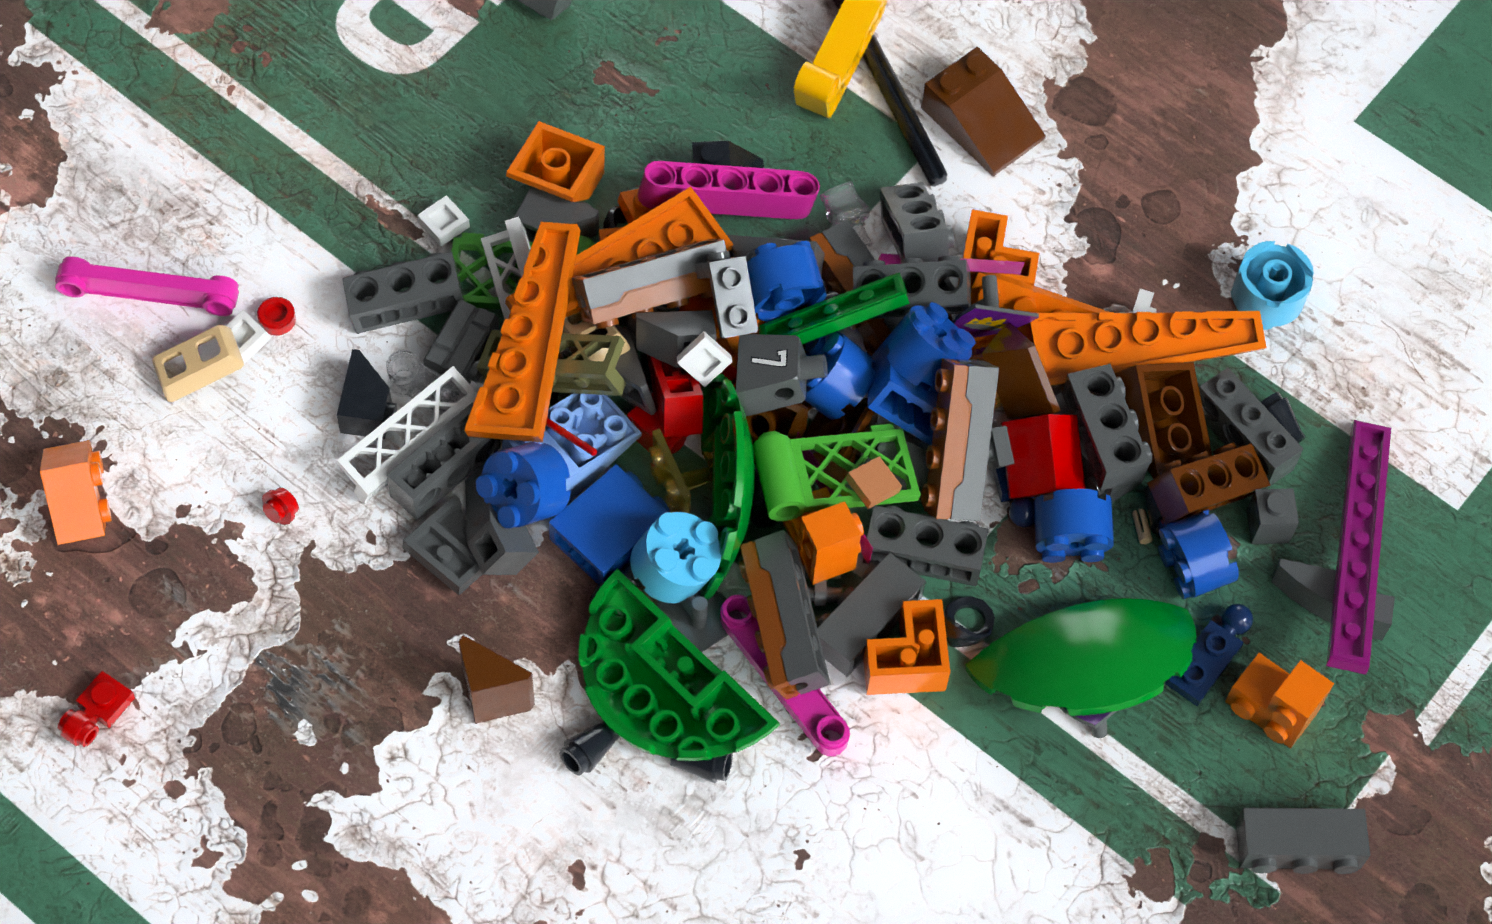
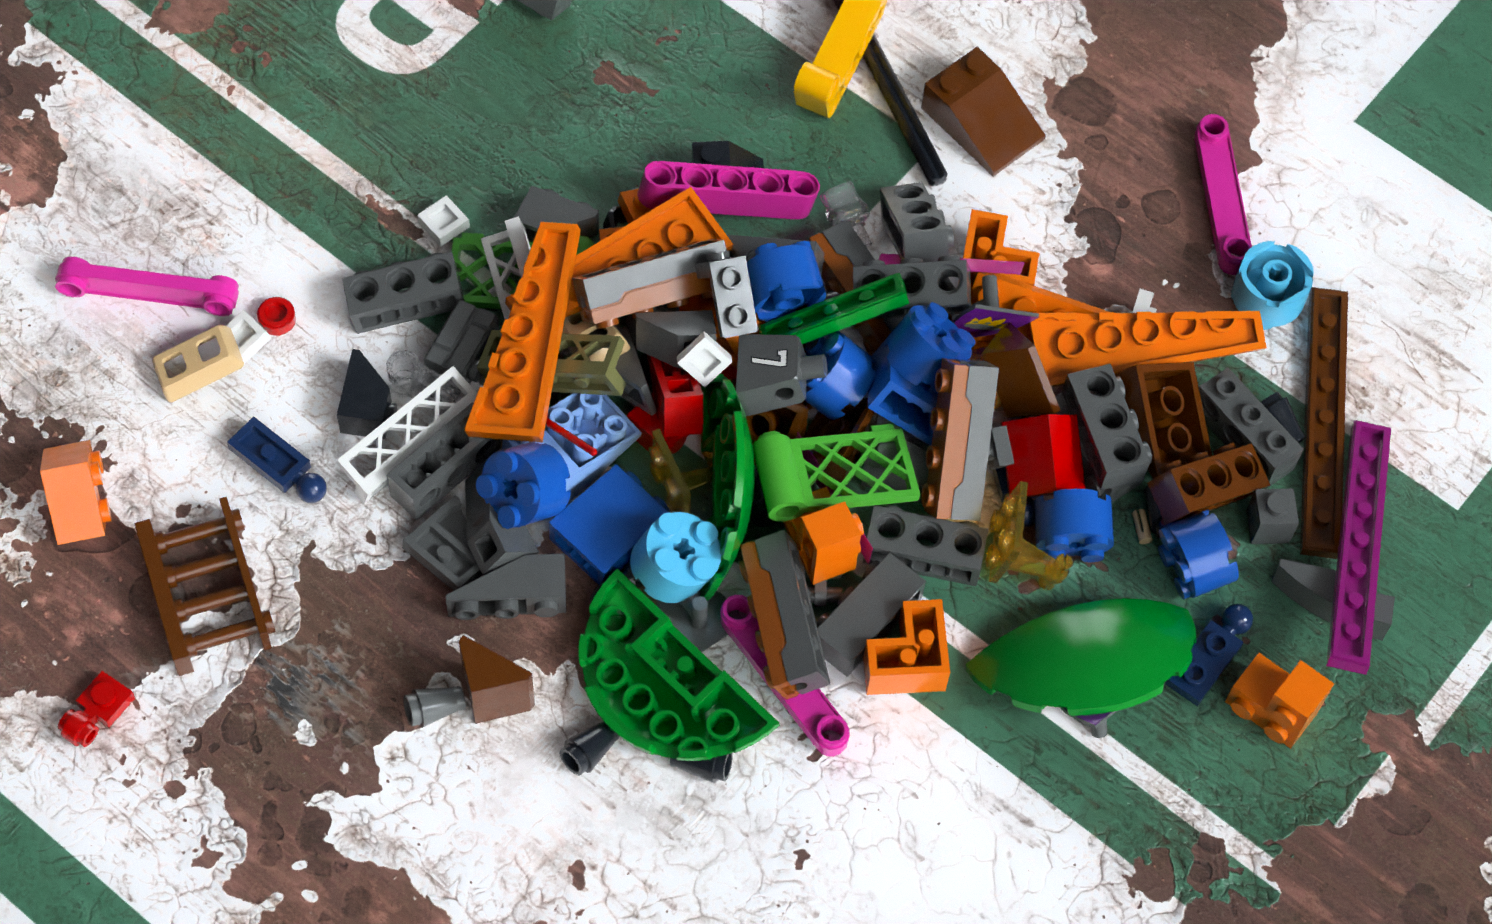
(175, 611): none -> reddish brown fence
(277, 461): none -> dark blue plate
(280, 506): red plate -> none
(432, 704): none -> dark grey cone
(523, 586): none -> dark grey slope
(559, 163): orange slope -> none
(873, 482): nougat tile -> none
(957, 634): black piece -> none
(1015, 553): none -> clear yellow plate
(1222, 192): none -> dark pink piece
(1302, 839): dark grey brick -> none
(1324, 423): none -> reddish brown tile

